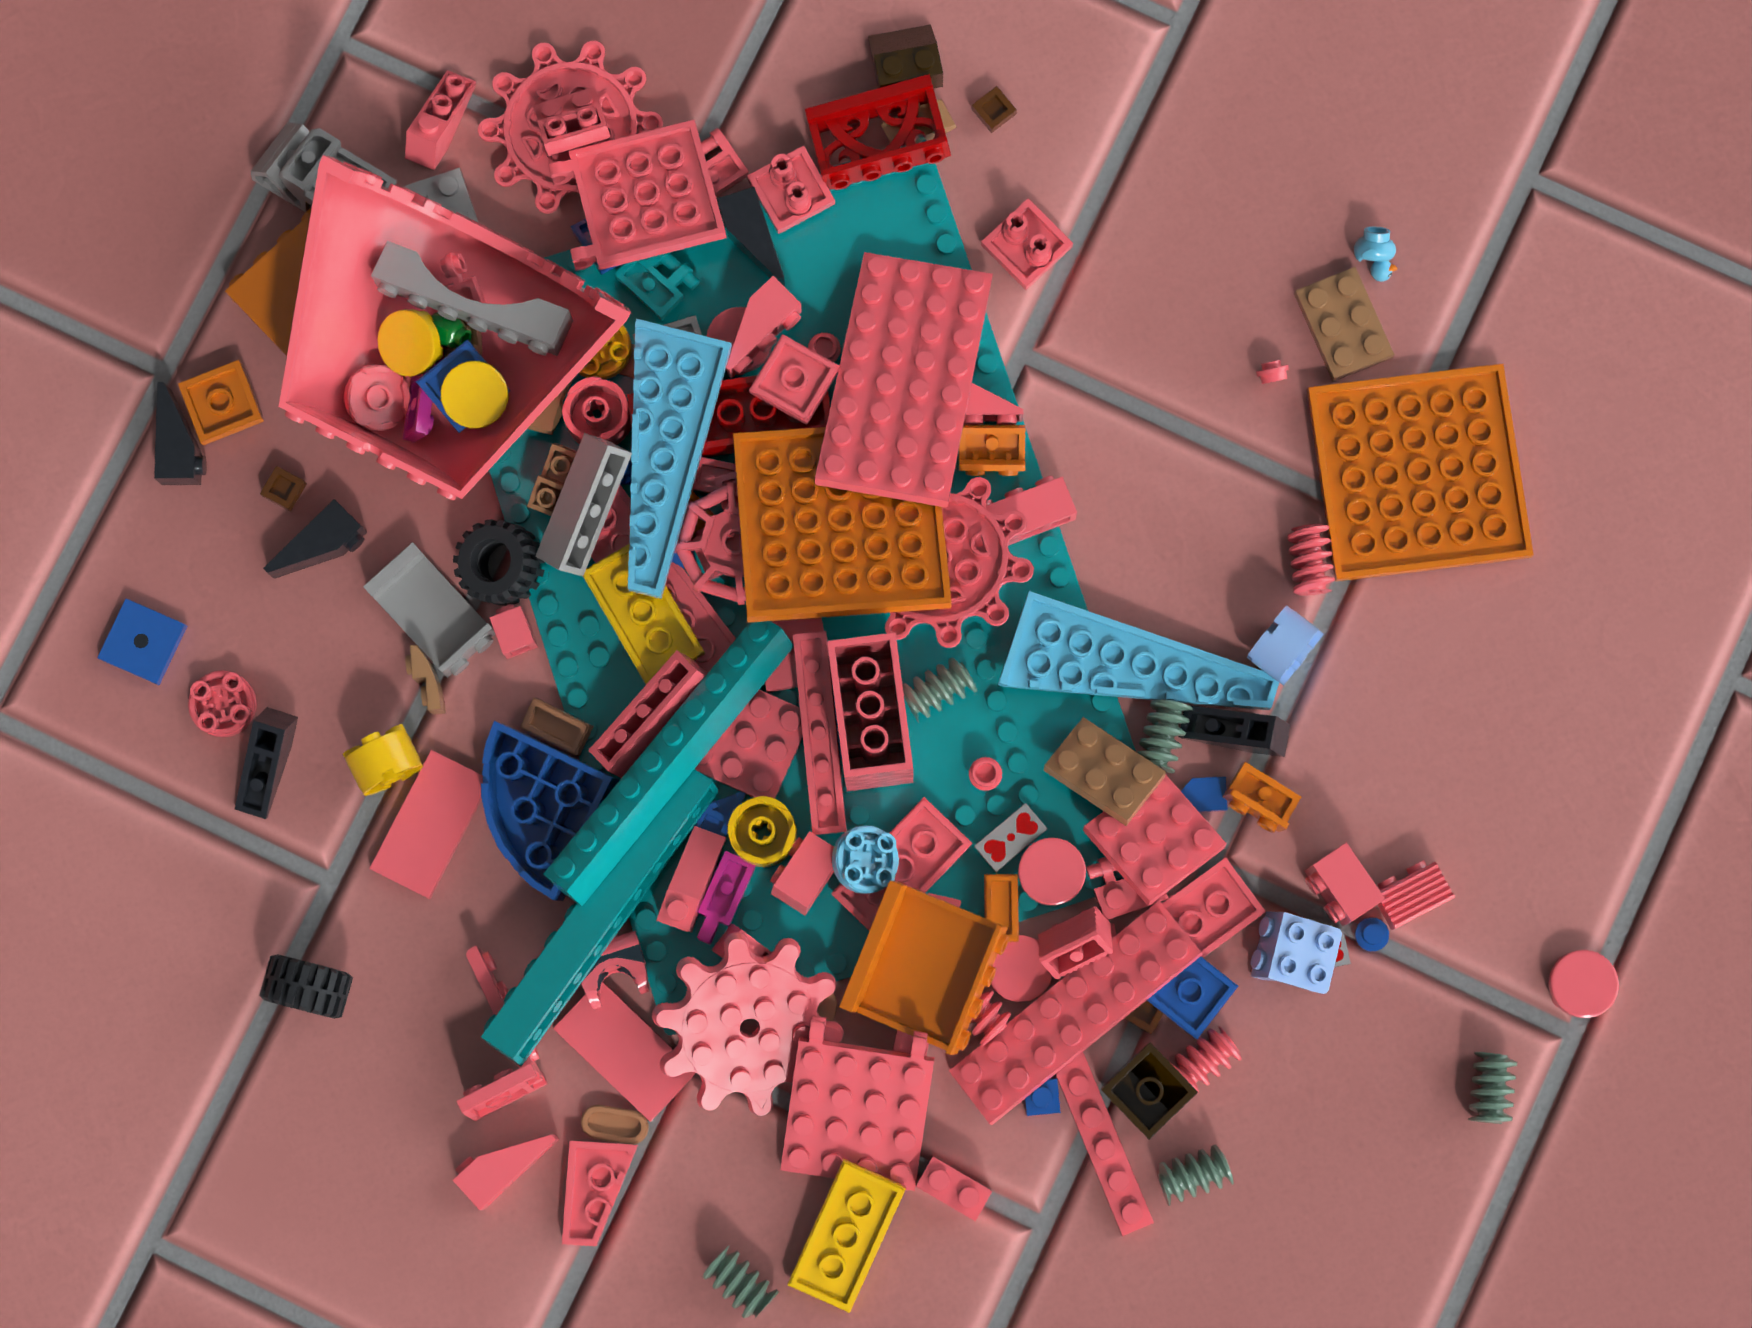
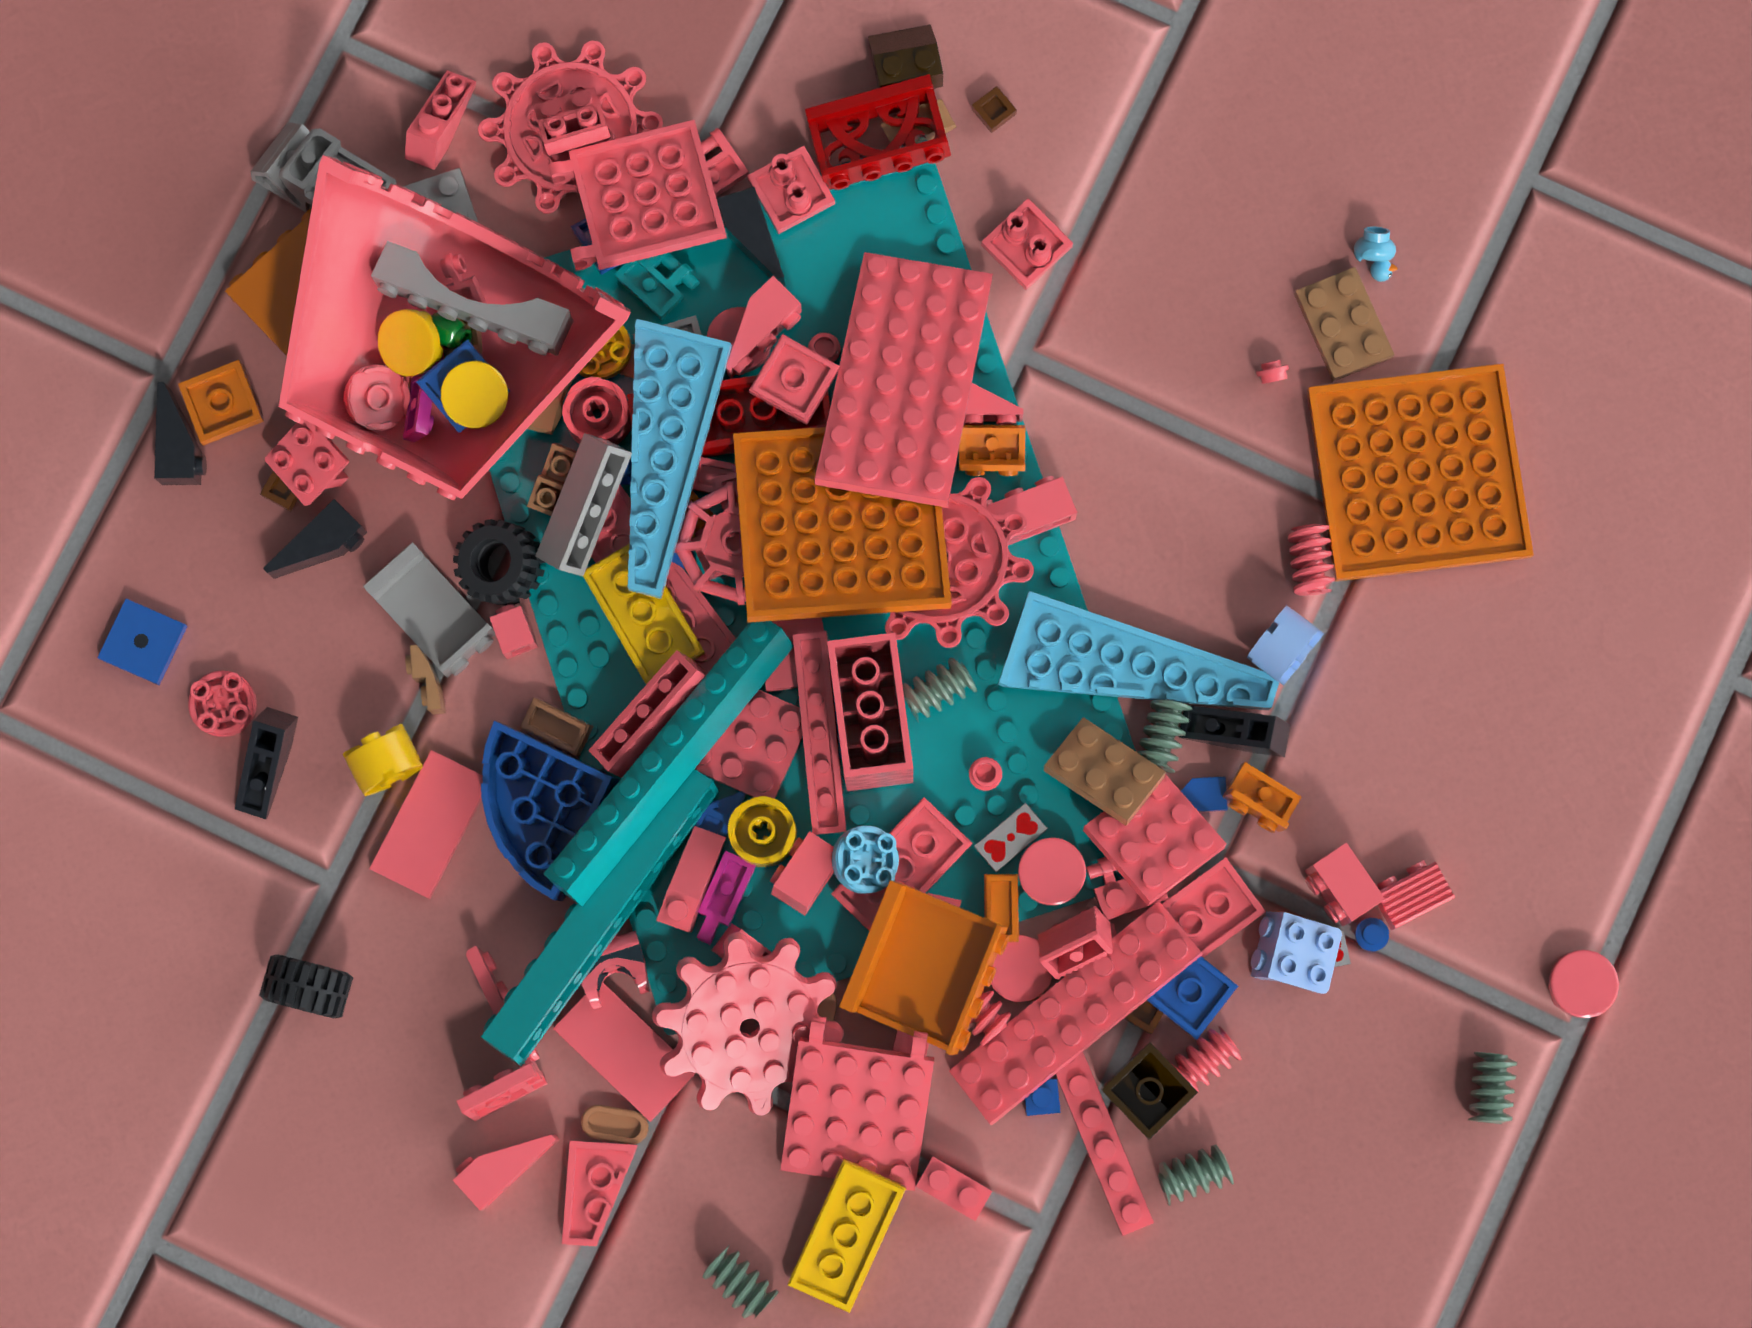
(307, 462): none -> coral bracket

